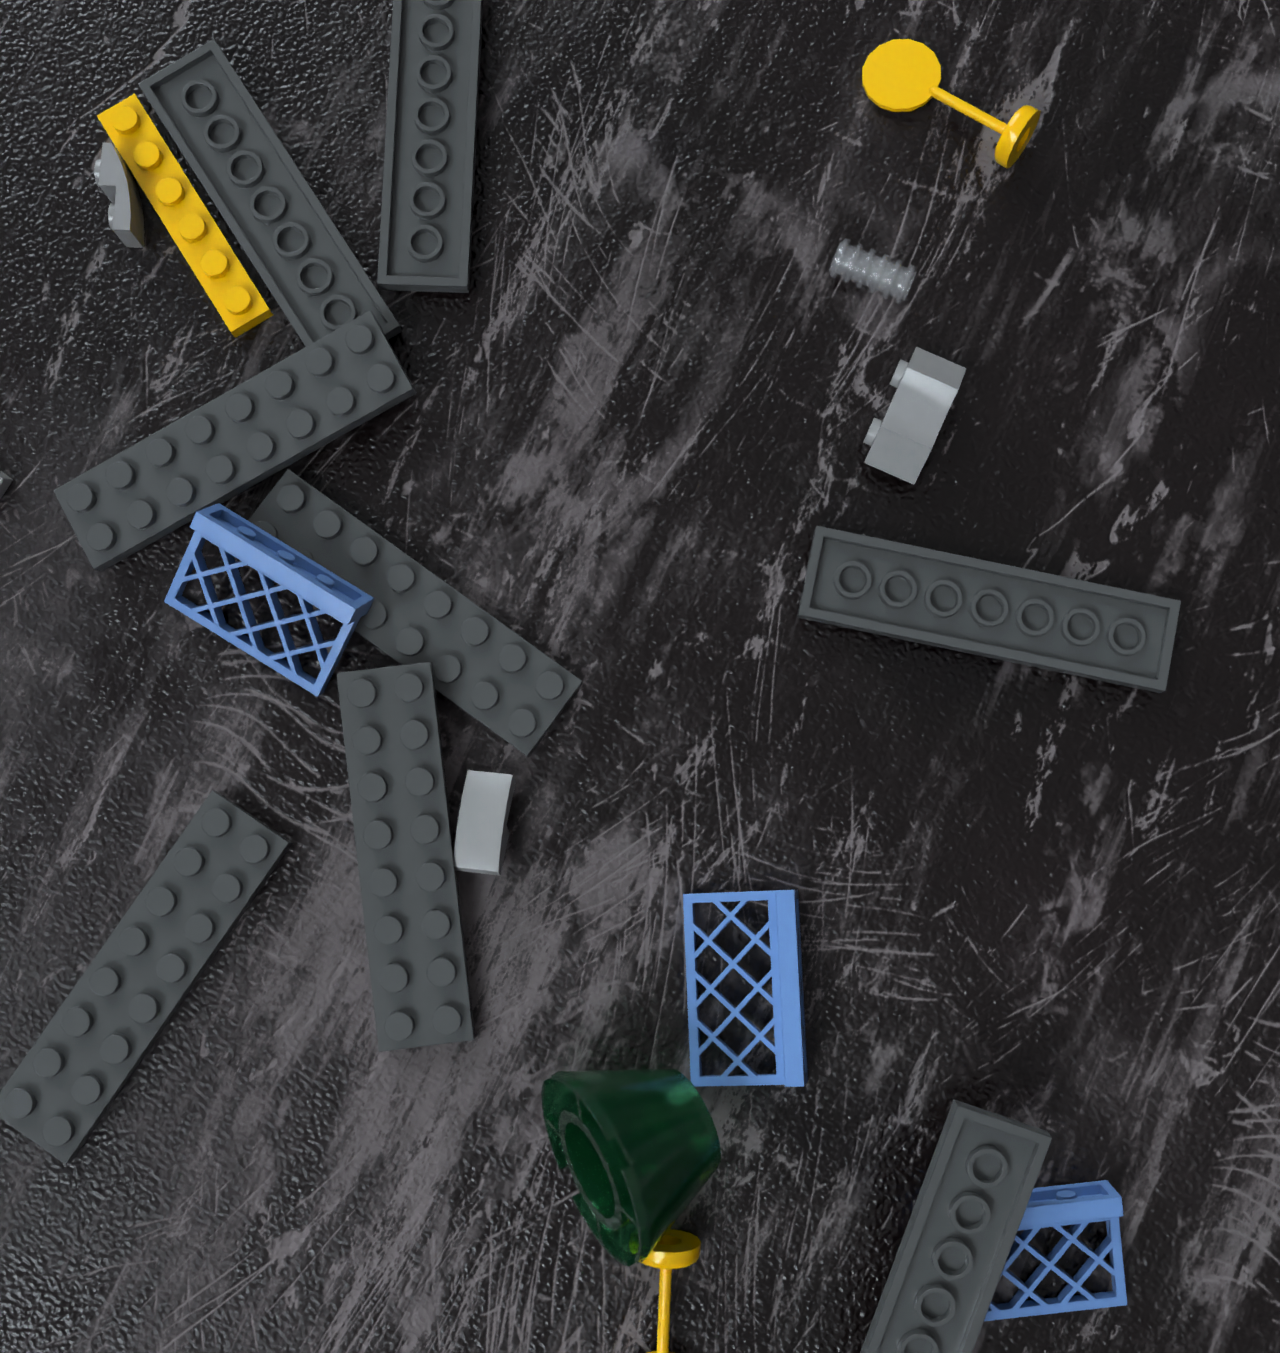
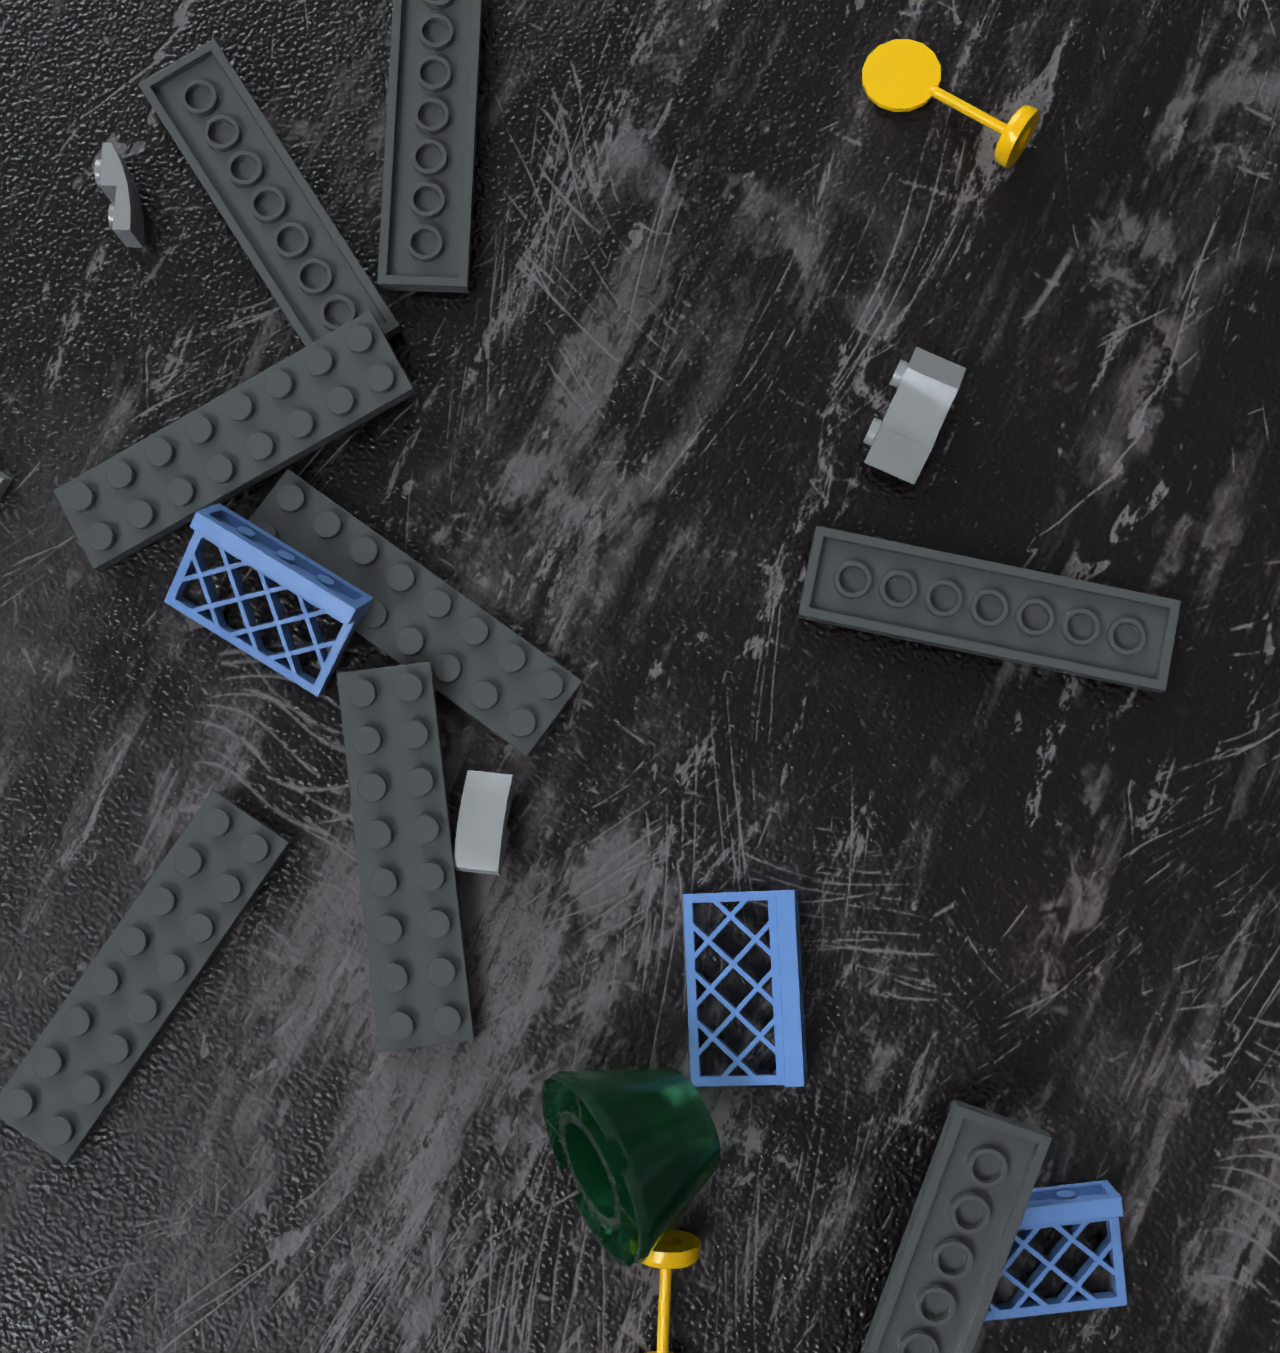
(185, 216): yellow plate -> none
(872, 271): clear piece -> none

